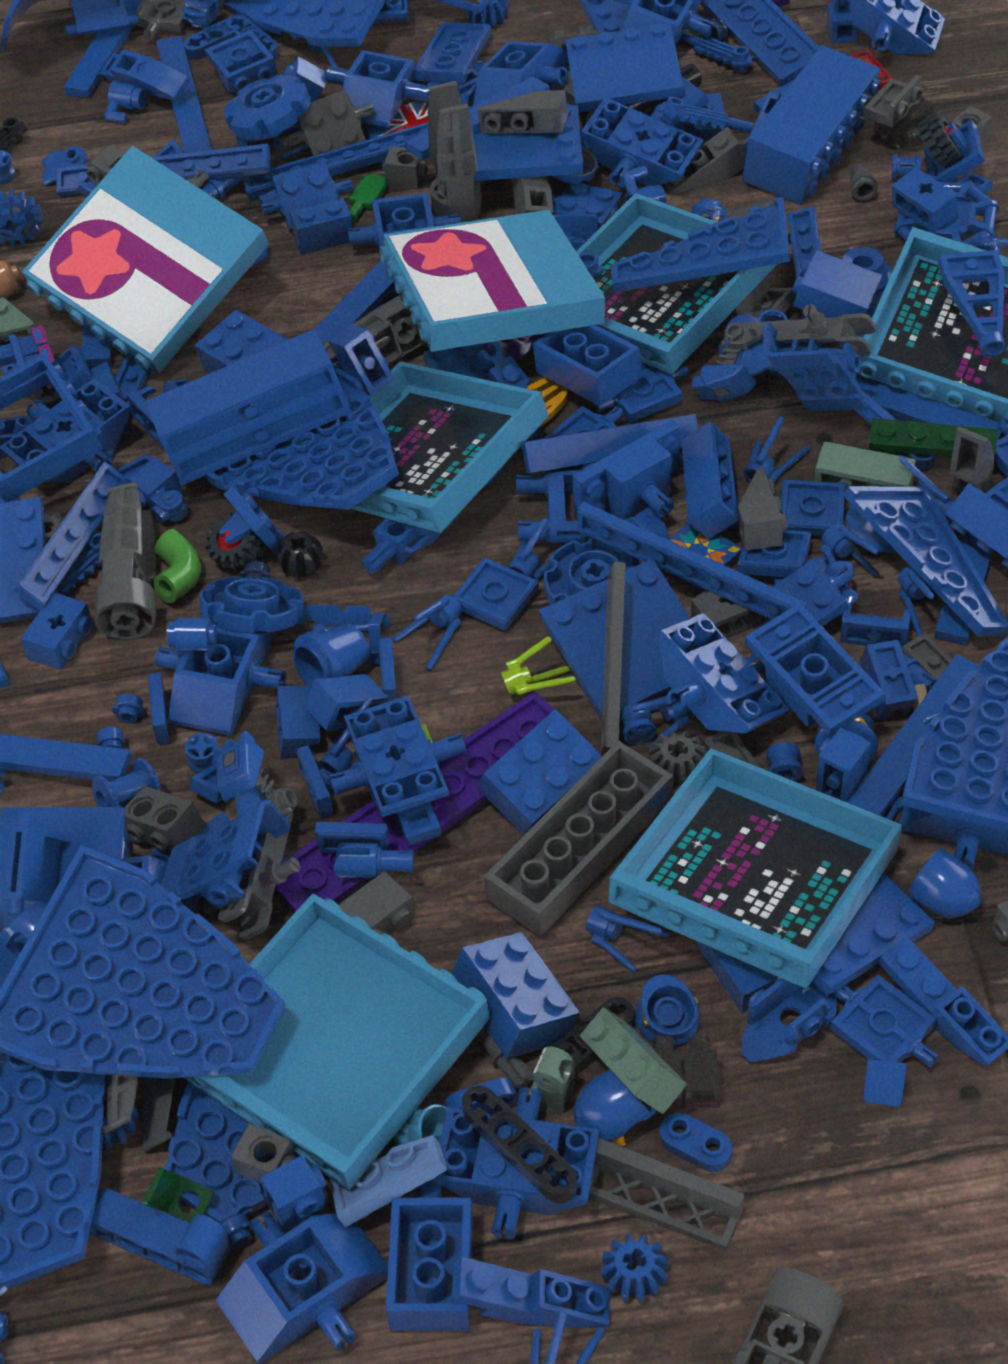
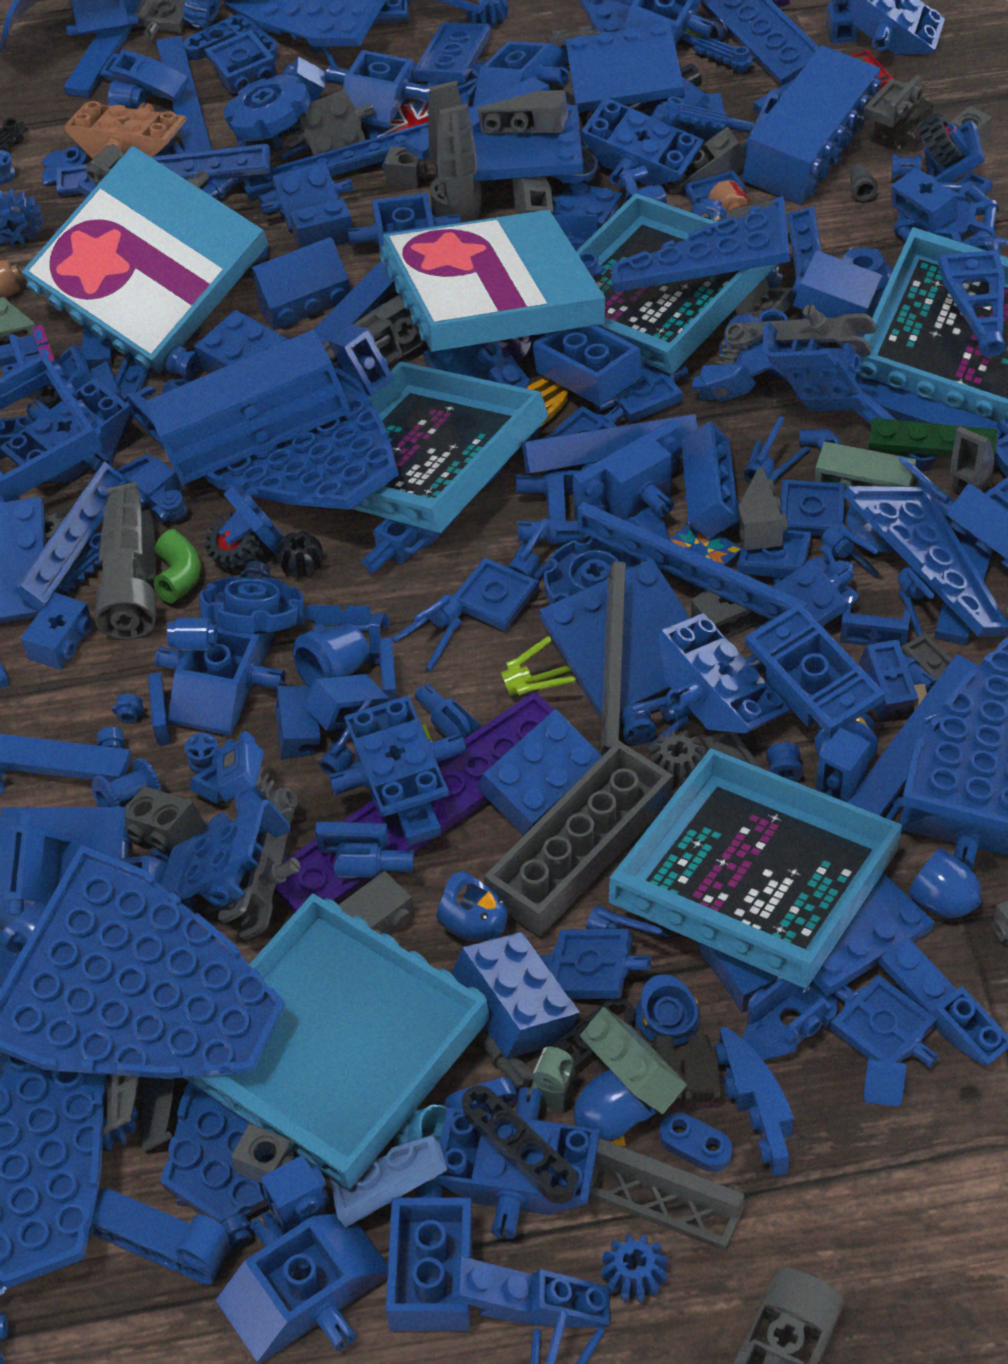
(102, 125): none -> nougat slope
(167, 1189): dark green bracket -> none
(183, 363): none -> blue wheel
(300, 283): none -> blue slope
(316, 782): blue plate -> none
(368, 189): green piece -> none
(446, 714): none -> blue arm
(478, 916): none -> blue piece
(594, 962): none -> blue plate
(702, 188): none -> blue tile
(729, 194): none -> nougat head
(758, 1092): none -> blue slope
(774, 278): none -> blue plate
(817, 437): none -> blue arm

